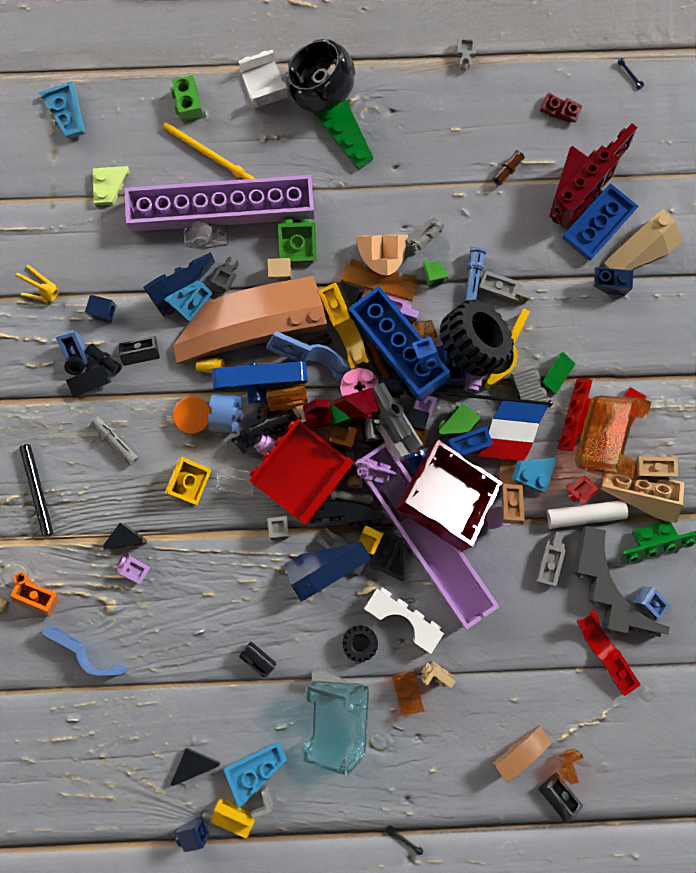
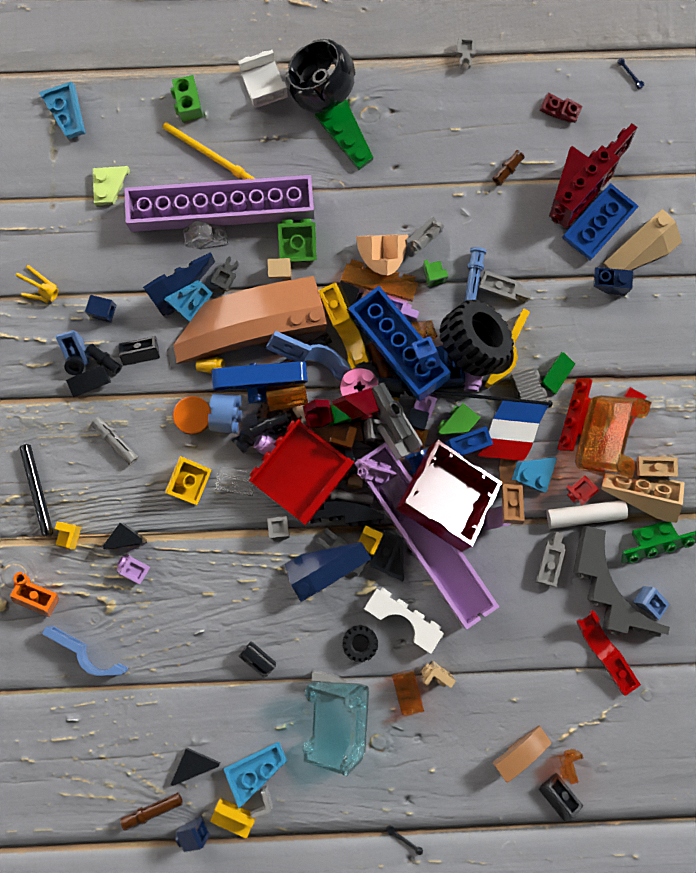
(67, 535): none -> yellow panel
(144, 814): none -> reddish brown pin

